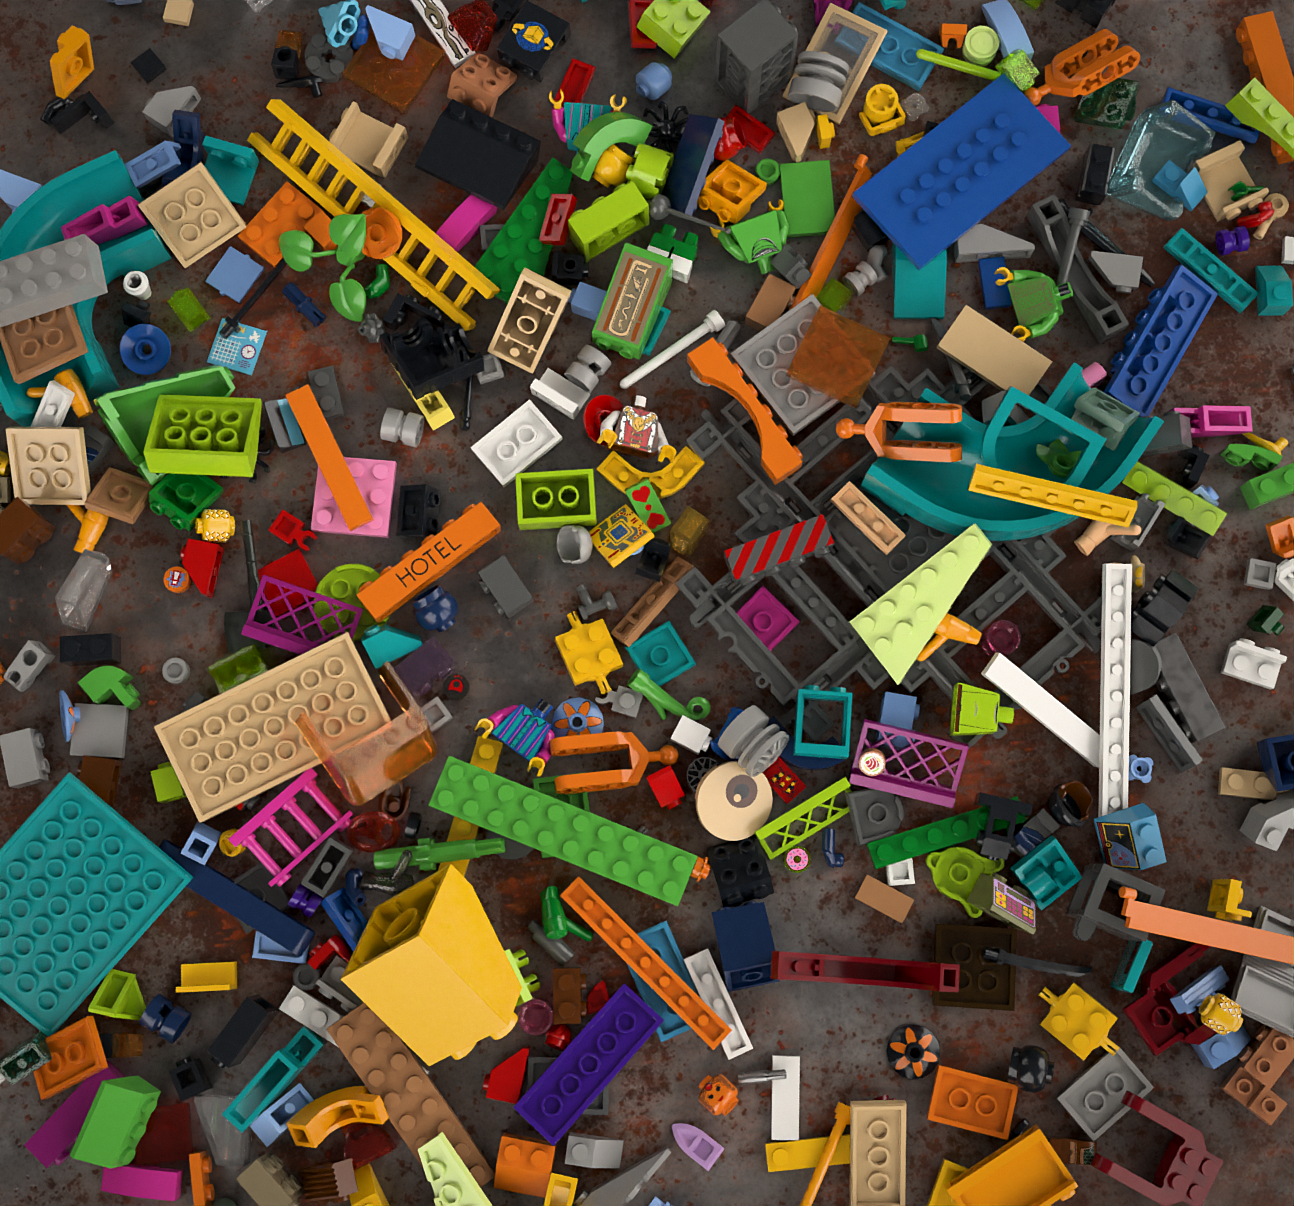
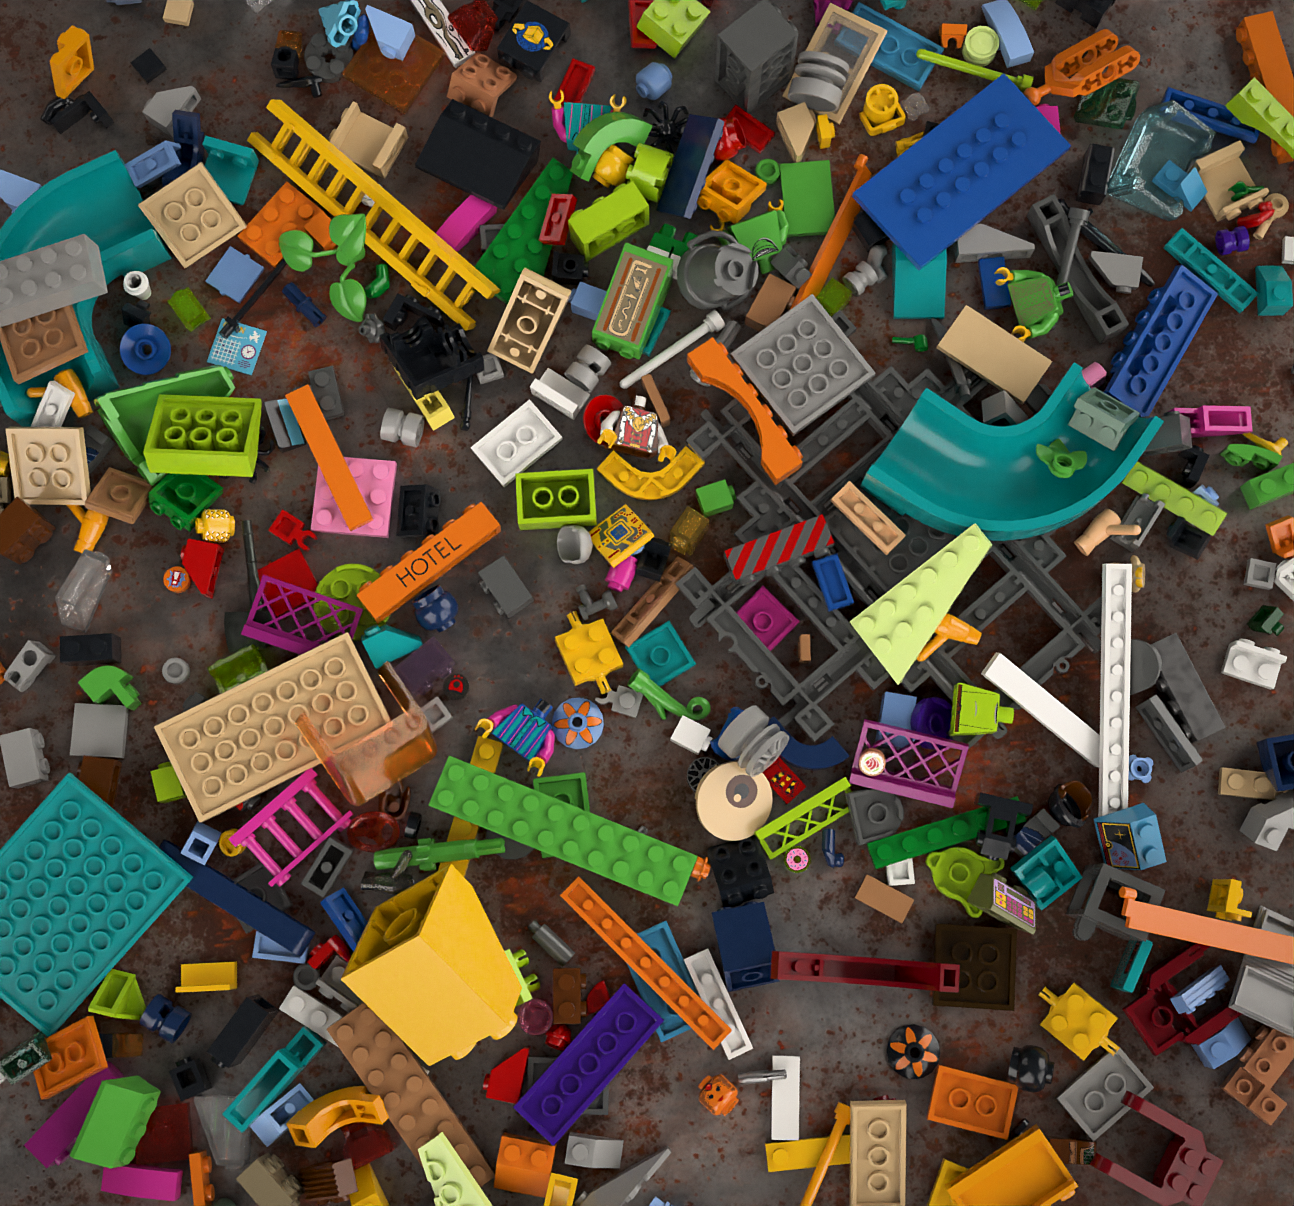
(69, 715): medium blue dish -> none
(106, 222): dark pink slope -> none
(304, 900): dark purple wheel -> none
(351, 886): dark blue arm -> none
(382, 233): orange tile -> none
(554, 919): green piece -> none
(607, 742): orange piece -> none
(622, 575): none -> dark pink brick
(648, 505): bright green tile -> none
(655, 400): none -> medium nougat tile
(660, 208): dark grey sword -> none
(666, 788): red slope -> none
(697, 1144): lavender plate -> none
(715, 498): none -> bright green brick
(716, 273): none -> dark grey piece
(804, 653): none -> medium nougat tile
(832, 582): none -> blue tile
(835, 694): teal window -> none
(838, 356): clear orange plate -> none
(876, 431): orange piece -> none
(933, 718): none -> dark purple tile
(1000, 638): clear pink wheel -> none
(1000, 956): black sword -> none
(1012, 396): teal window -> none
(1018, 69): clear neon green brick -> none
(1052, 495): yellow plate -> none
(1162, 606): black brick -> none
(1221, 1014): yellow head -> none

